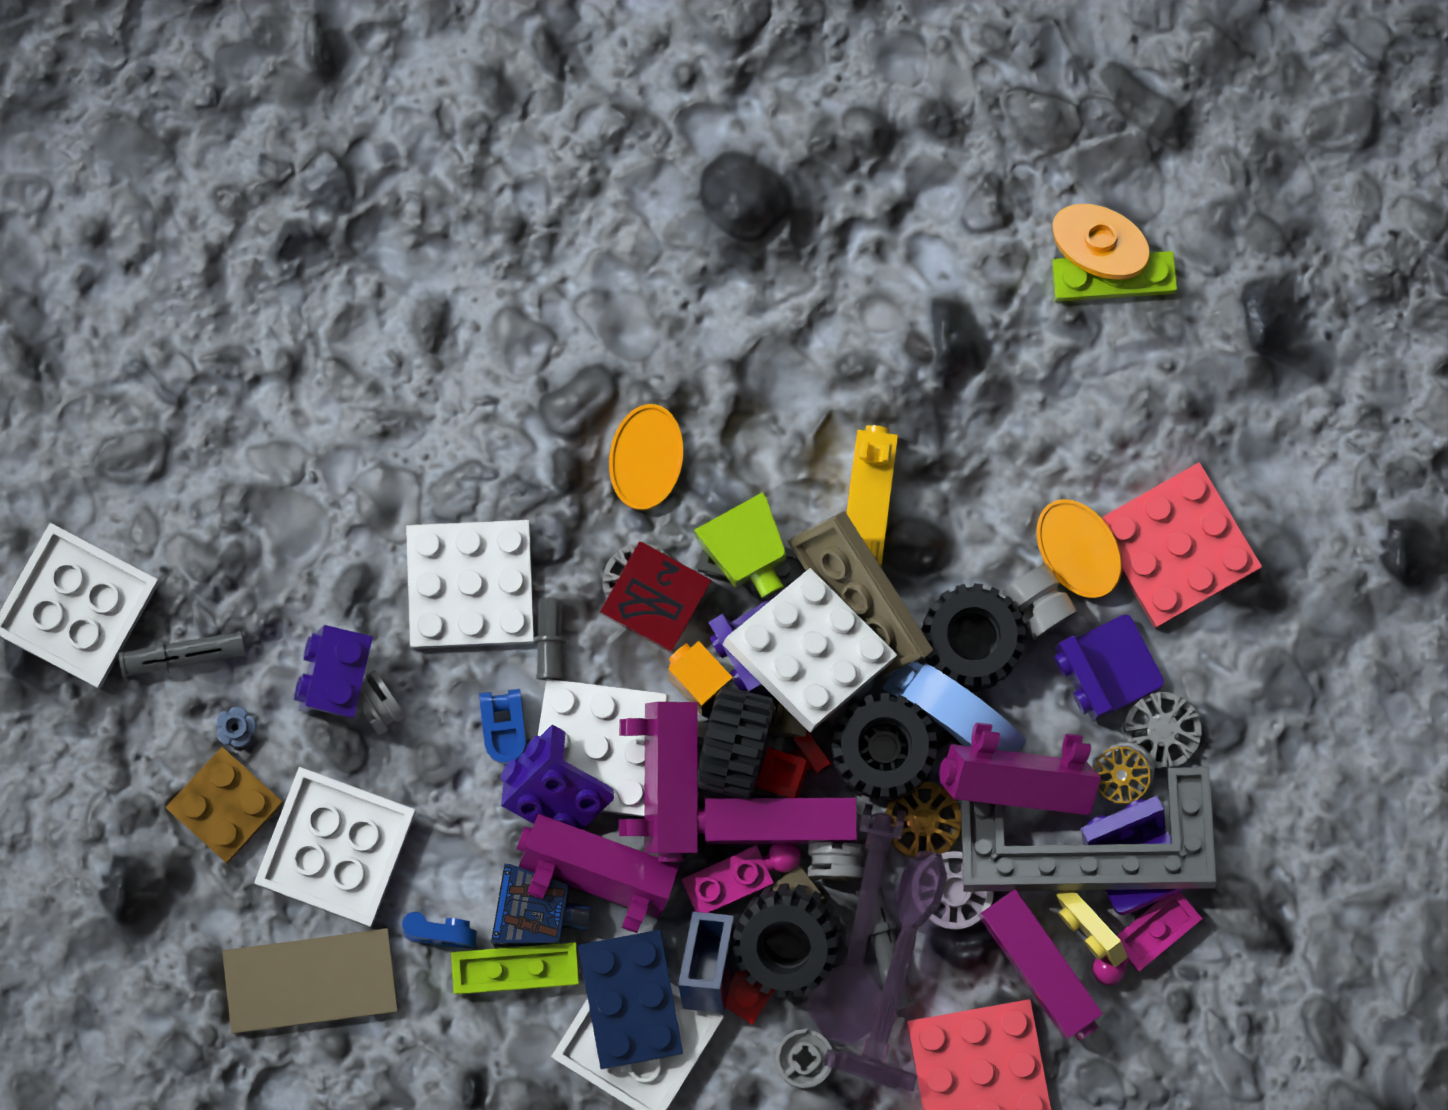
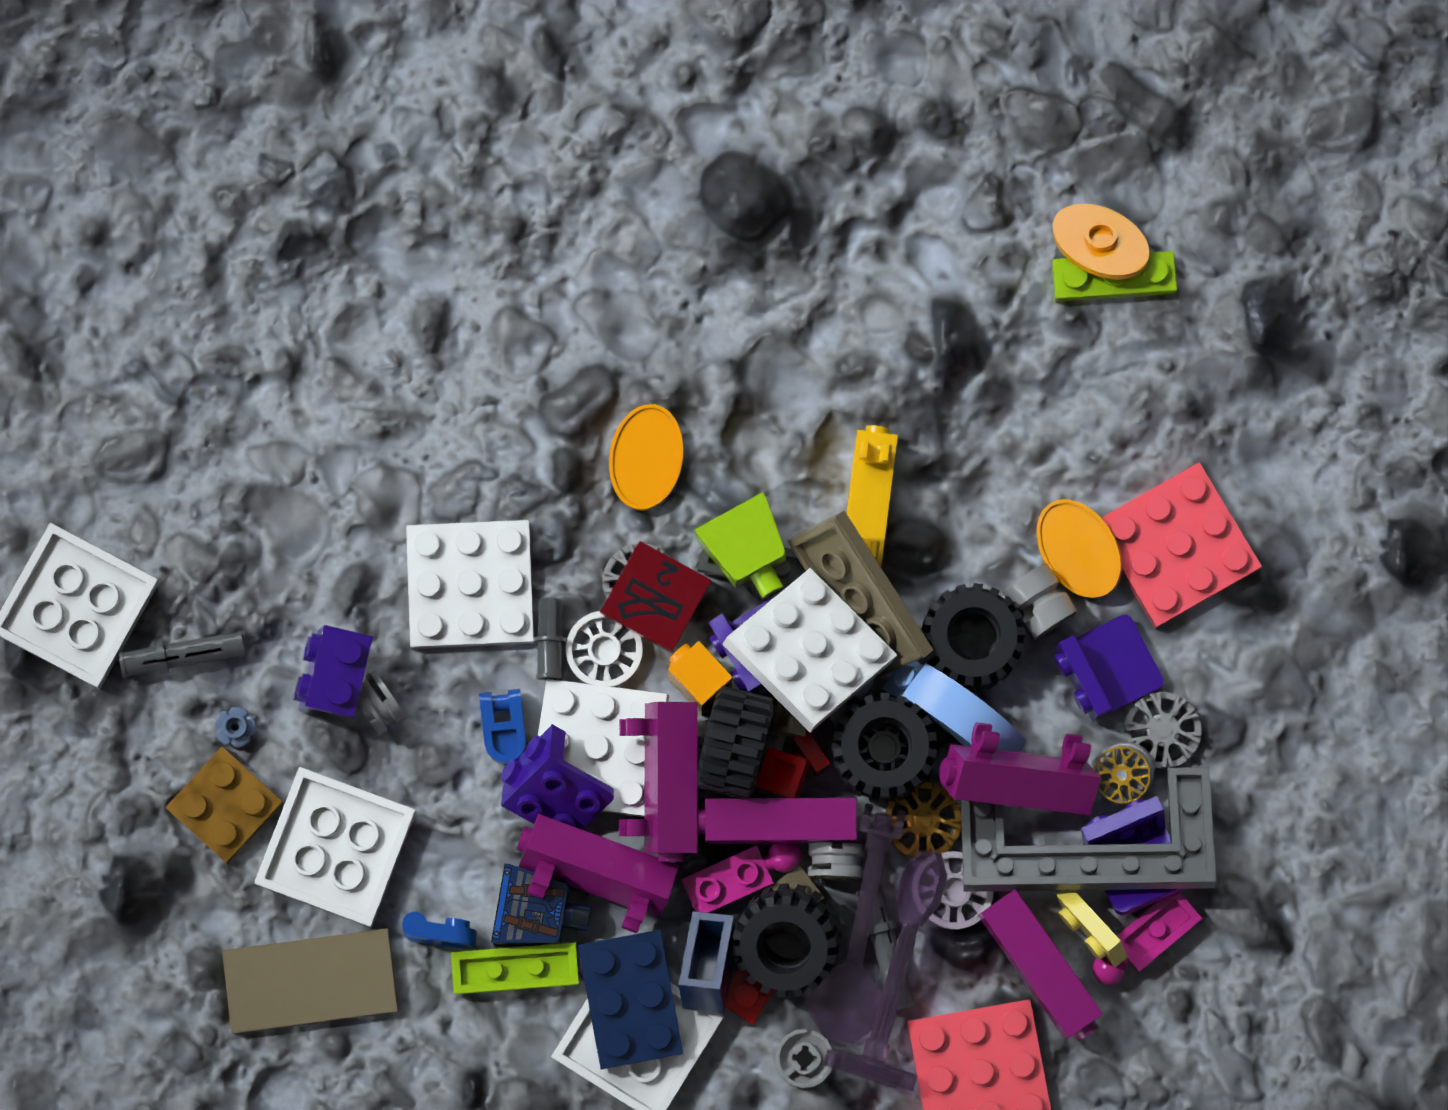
(603, 651): none -> white wheel

